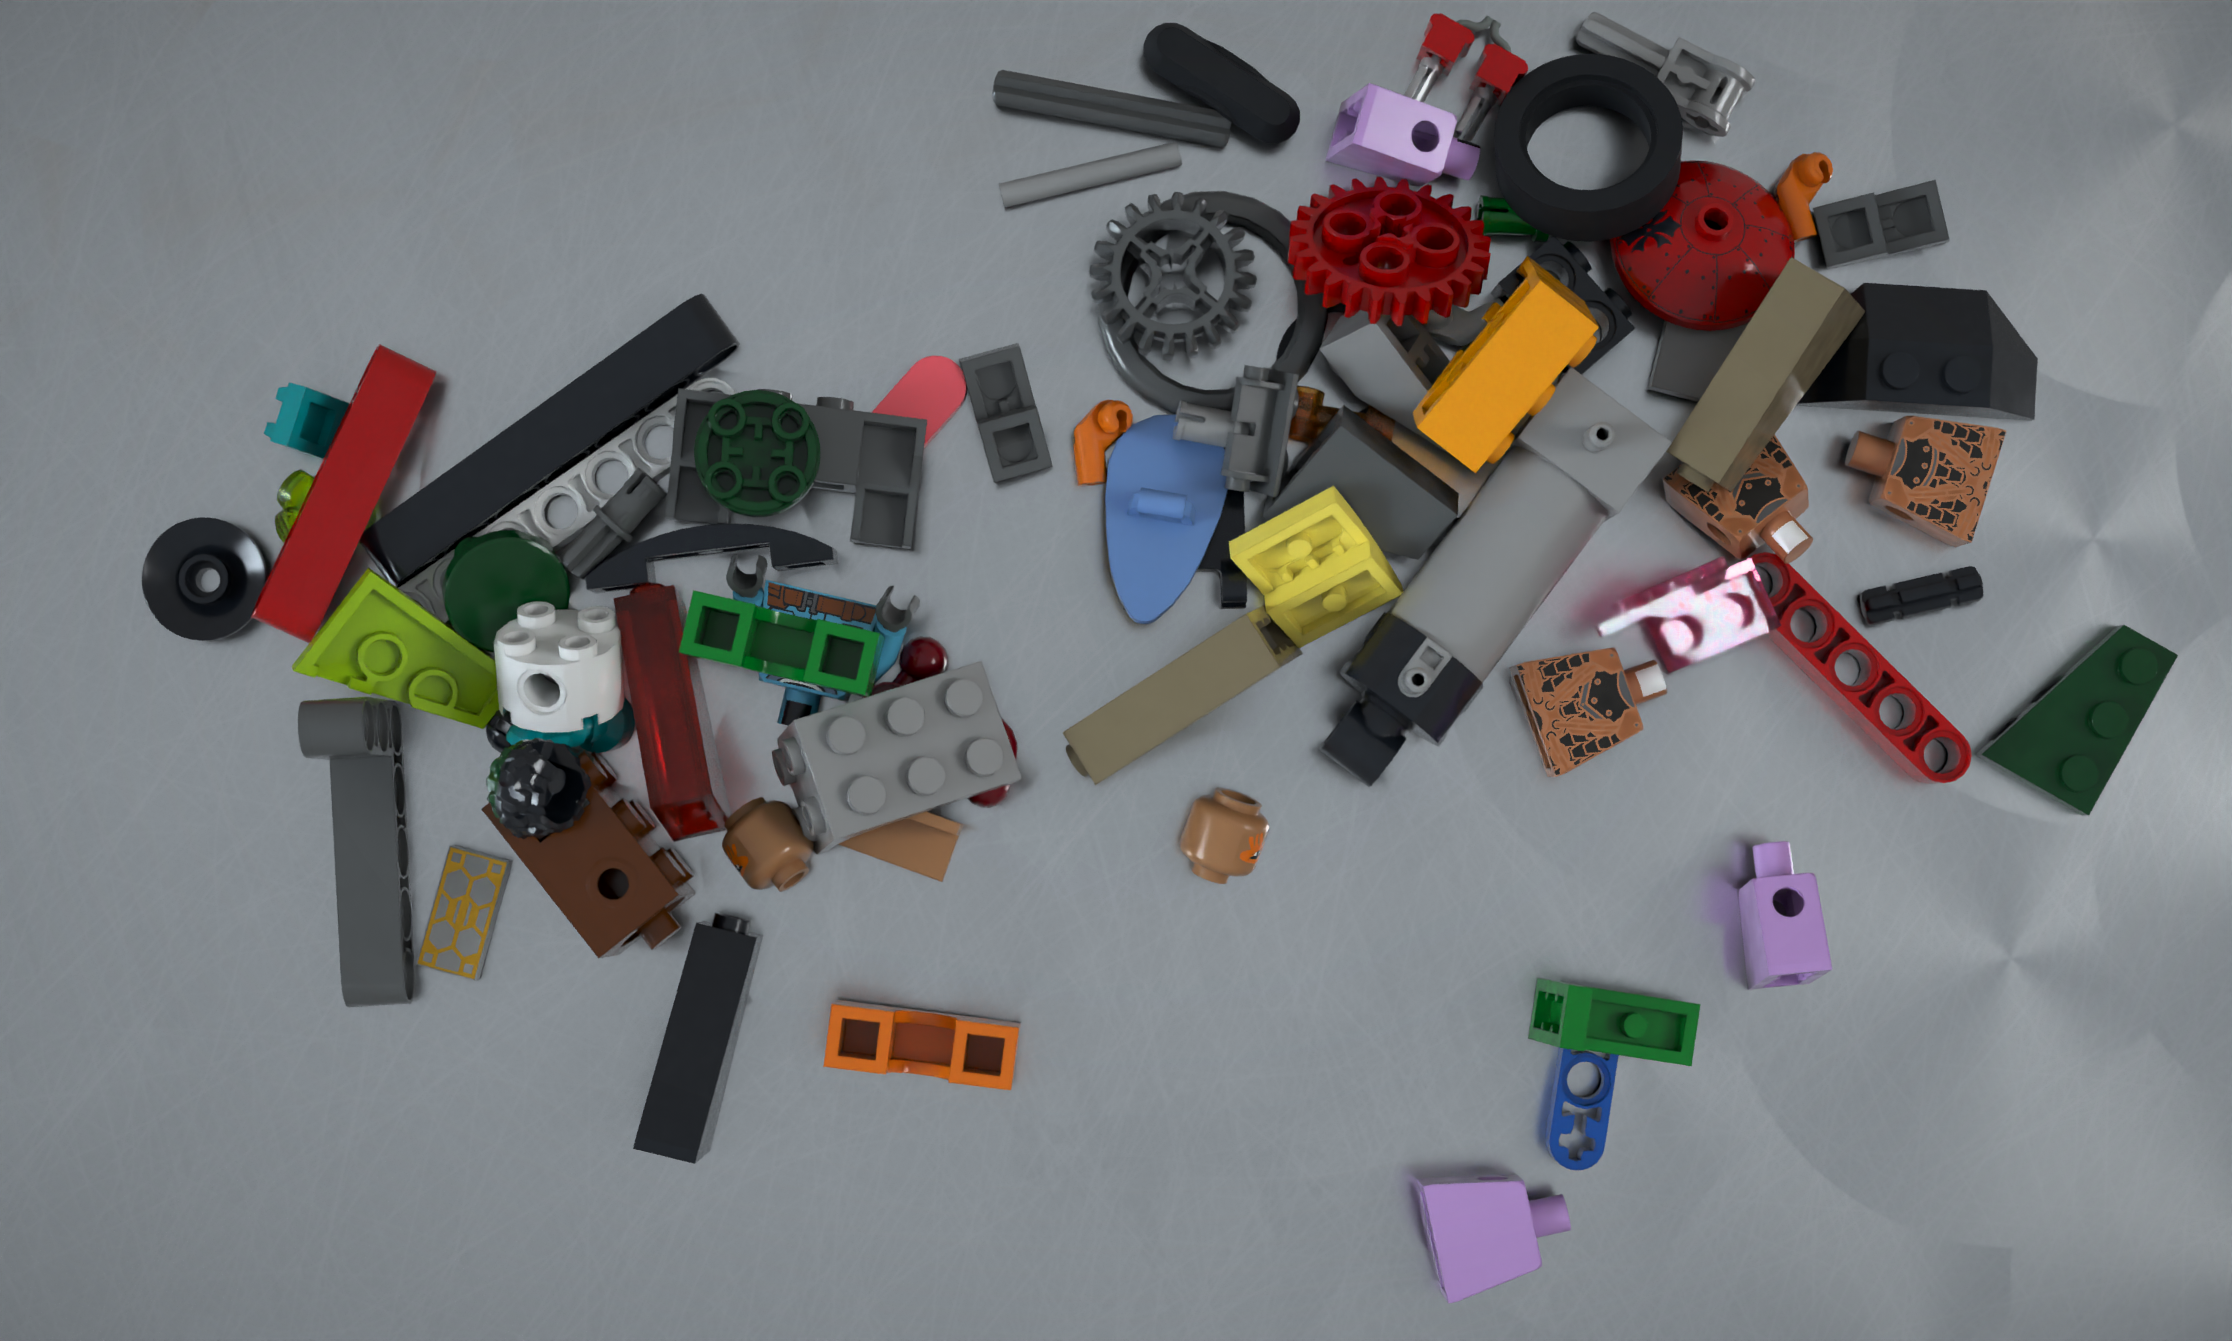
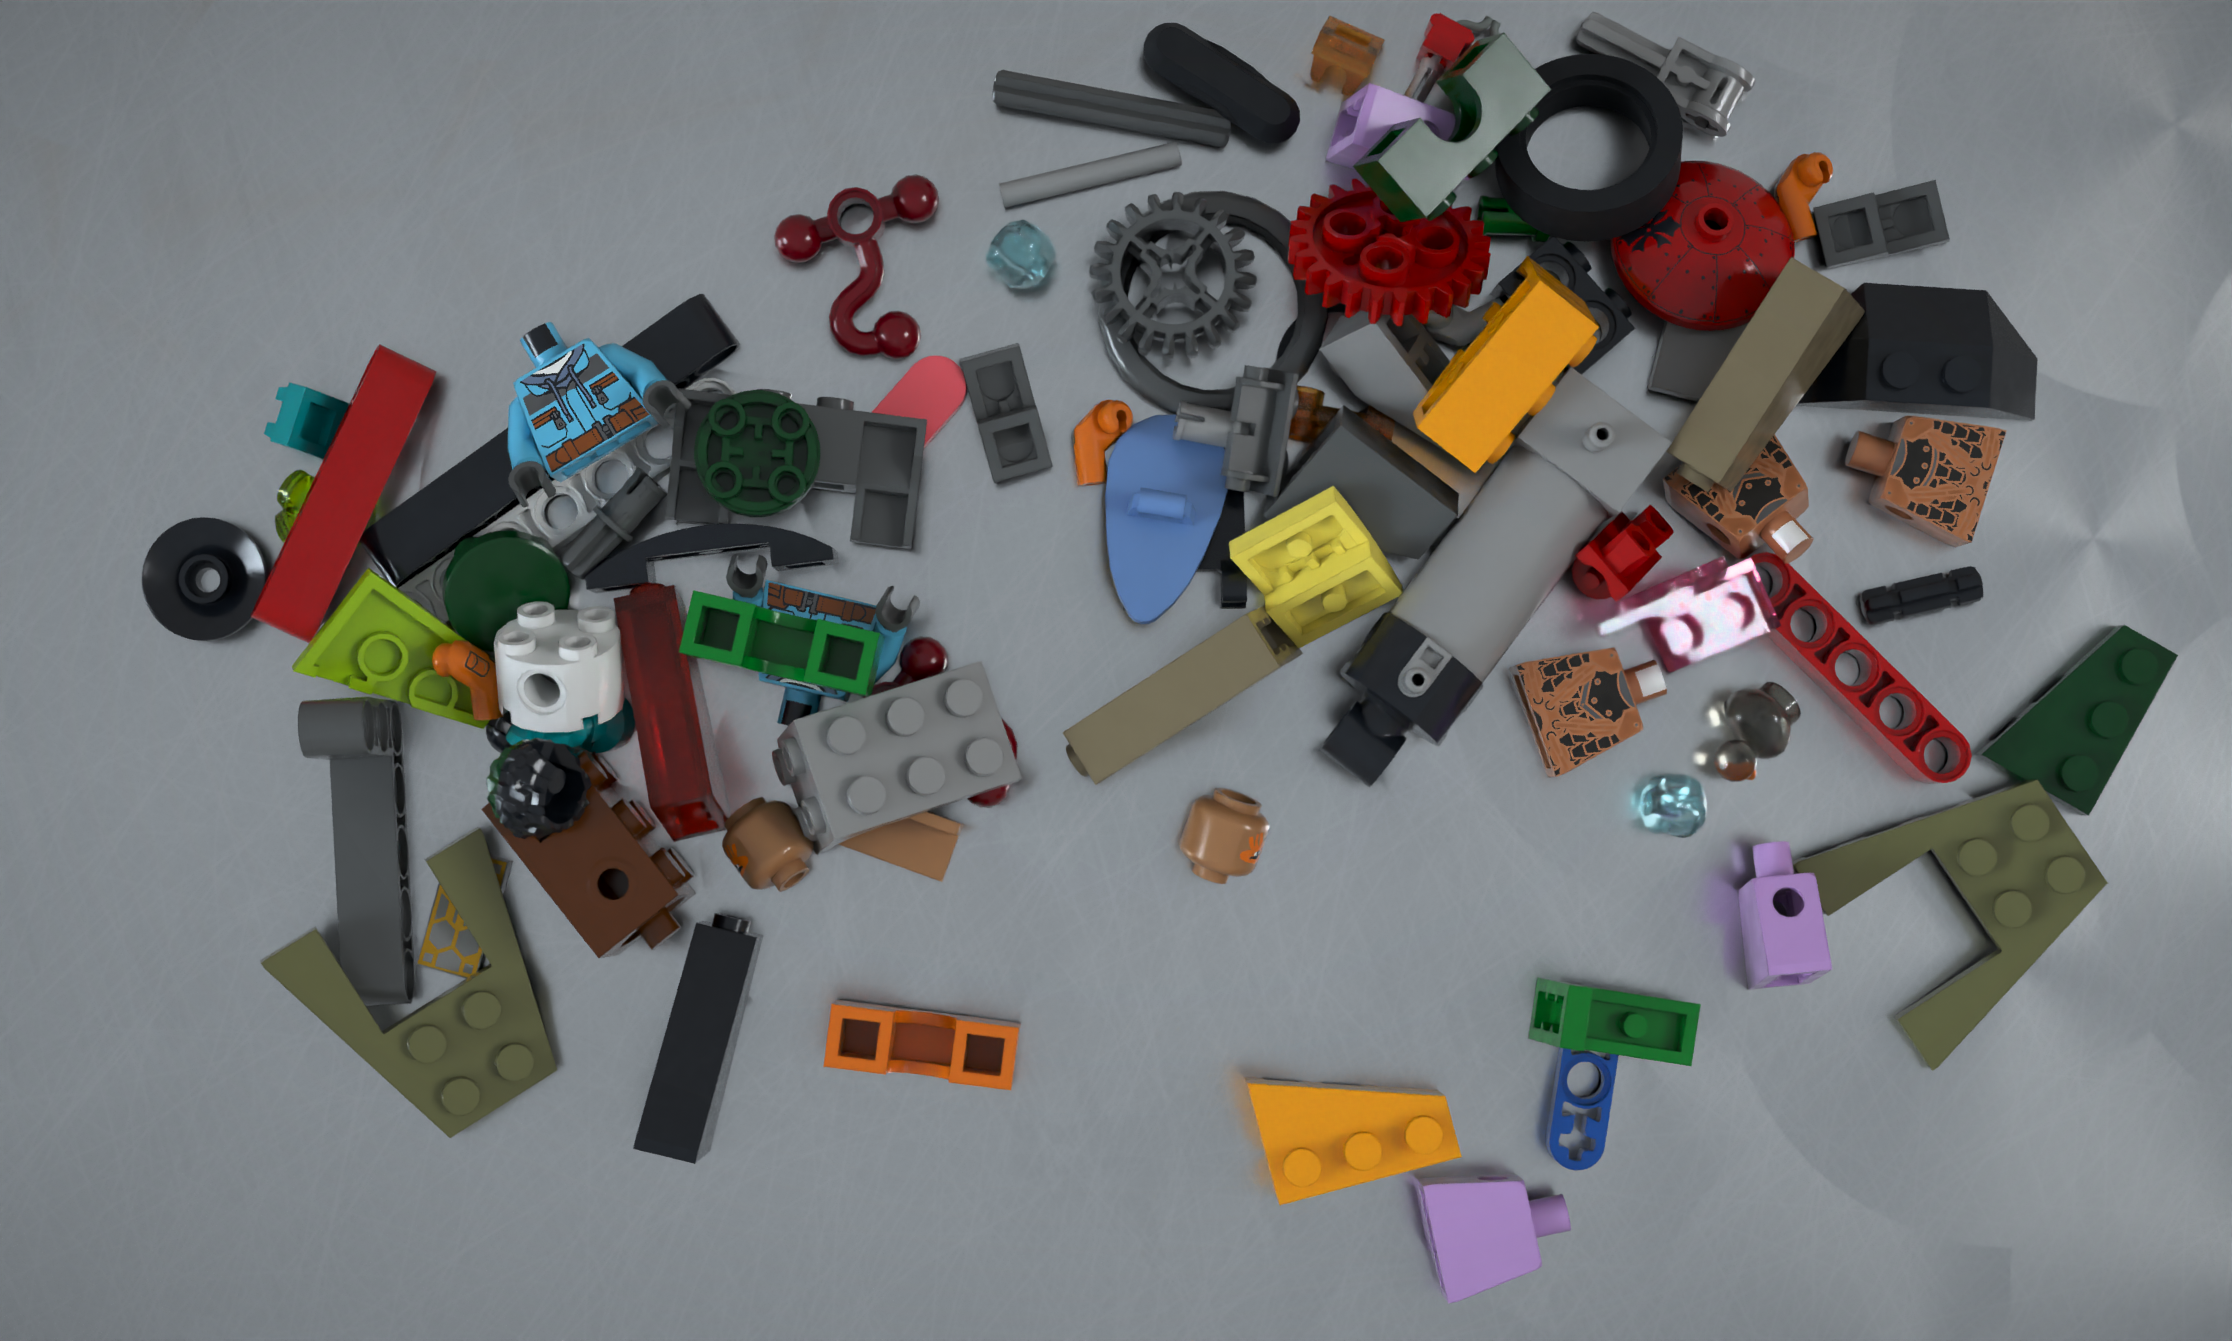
(465, 1046): none -> olive wing
(475, 670): none -> orange arm
(579, 407): none -> torso
(801, 238): none -> dark red piece
(1021, 254): none -> clear light blue piece
(1345, 47): none -> clear orange tile
(1347, 1135): none -> light orange wedge
(1491, 97): none -> arch
(1620, 554): none -> red hips
(1673, 805): none -> clear light blue piece
(1761, 726): none -> clear smoke animal
(2013, 868): none -> olive wing

